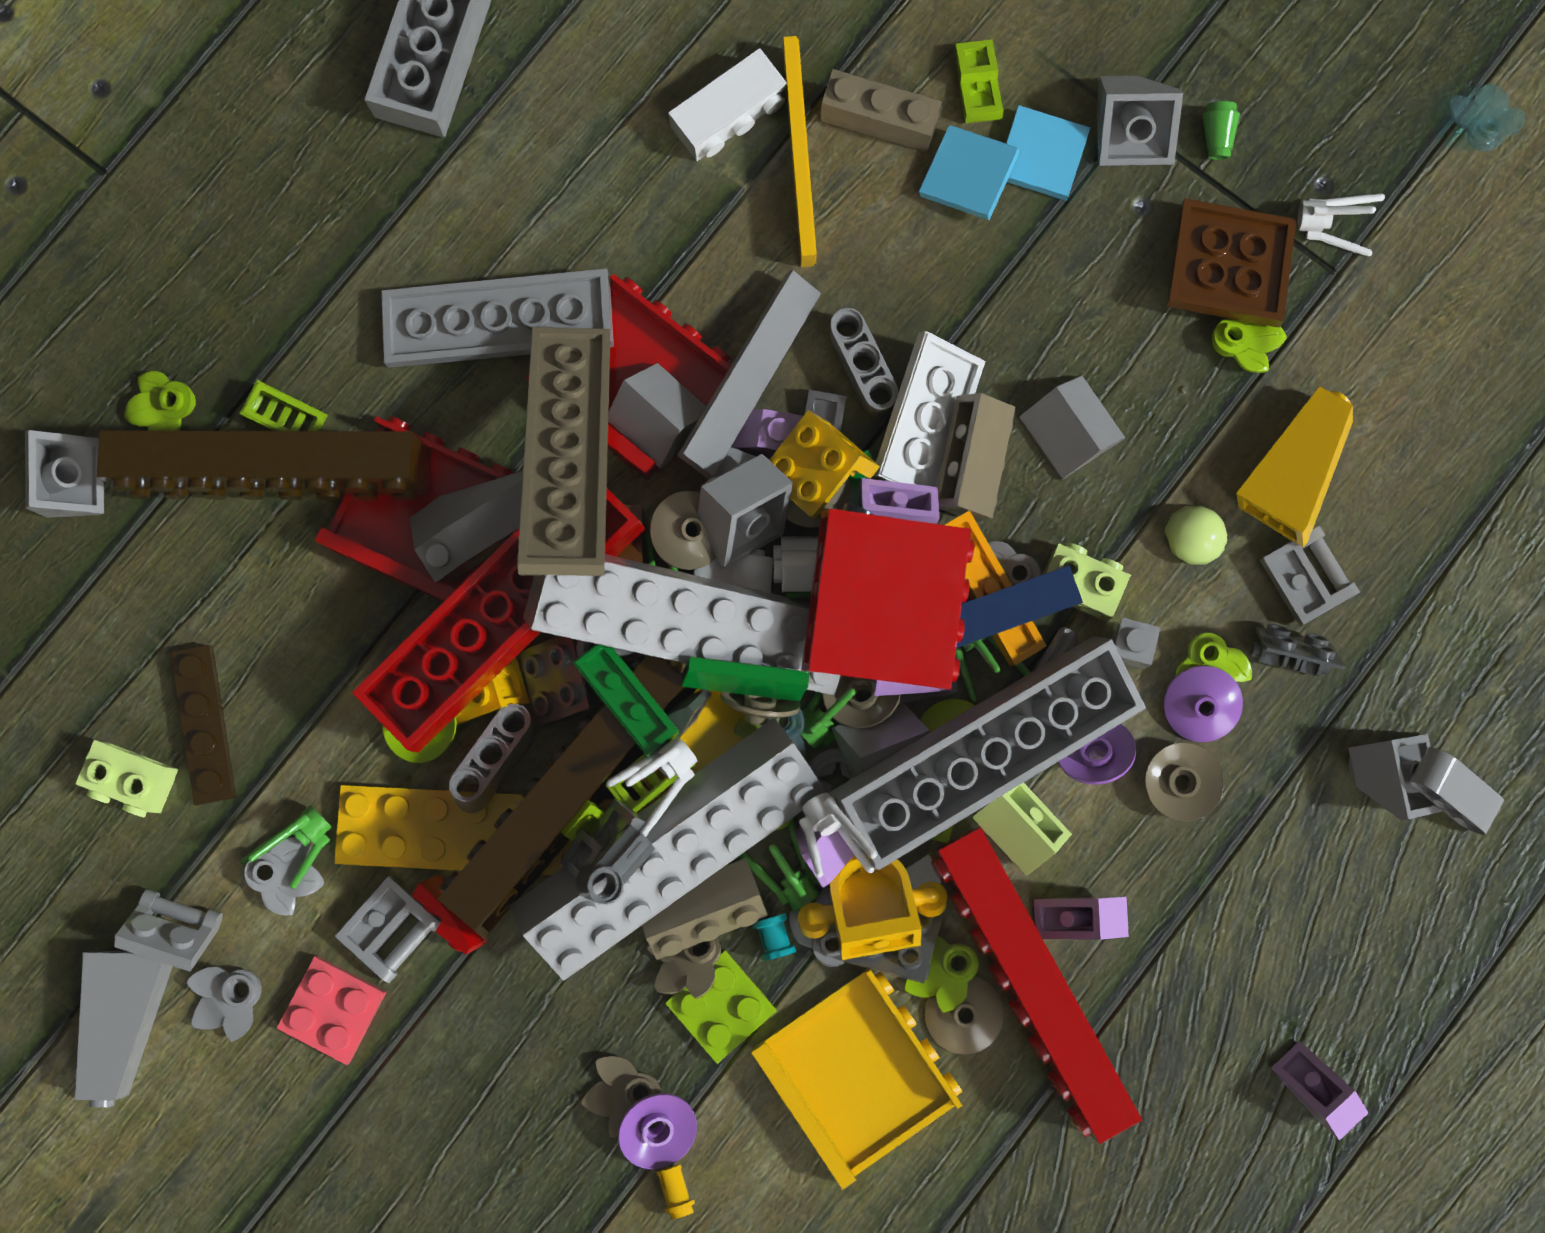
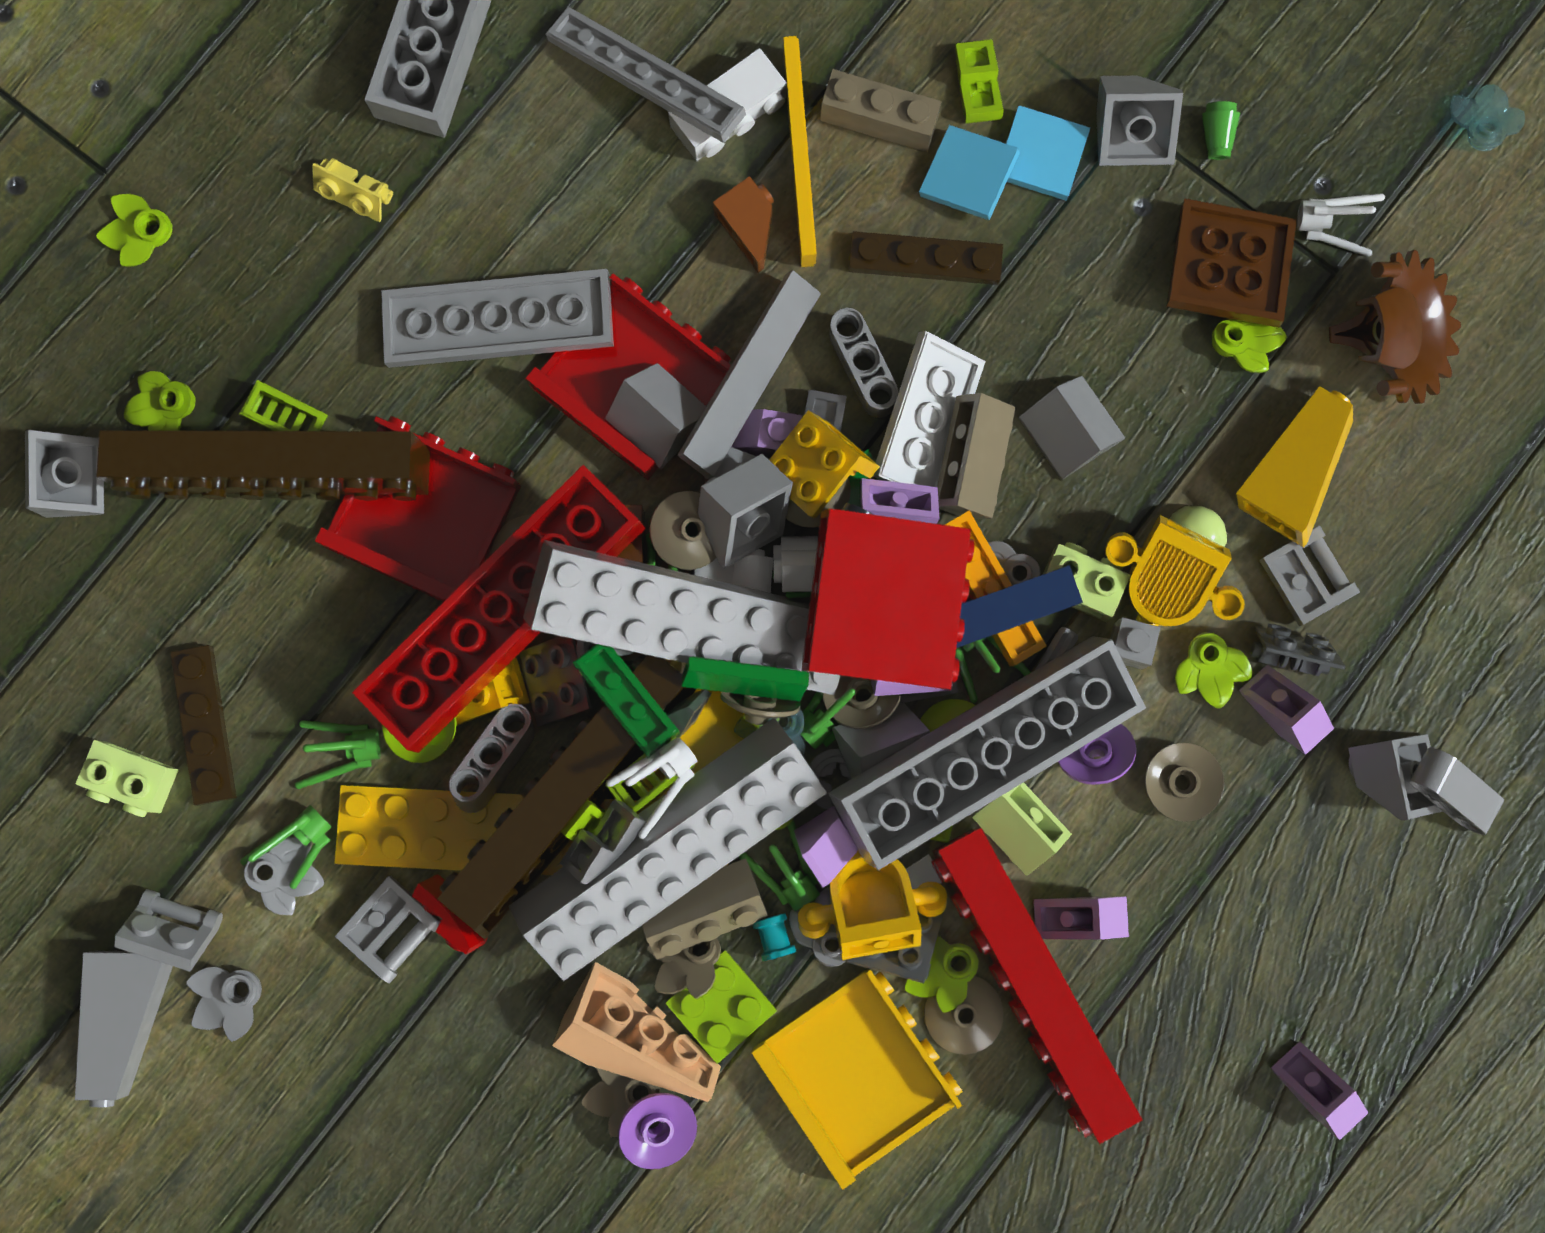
(131, 229): none -> lime plate
(331, 1010): coral plate -> none
(337, 183): none -> light yellow hinge
(361, 745): none -> bright green plant
(466, 526): light grey wedge -> none
(565, 453): dark tan plate -> none
(617, 863): dark grey piece -> none
(623, 1035): none -> light nougat wedge
(646, 74): none -> light grey tile
(675, 1192): yellow pin -> none
(747, 219): none -> dark orange slope
(826, 818): white plant -> none
(926, 258): none -> dark brown plate
(1175, 574): none -> yellow piece
(1190, 690): medium lavender dish -> none
(1288, 709): none -> lavender slope
(1405, 327): none -> reddish brown piece

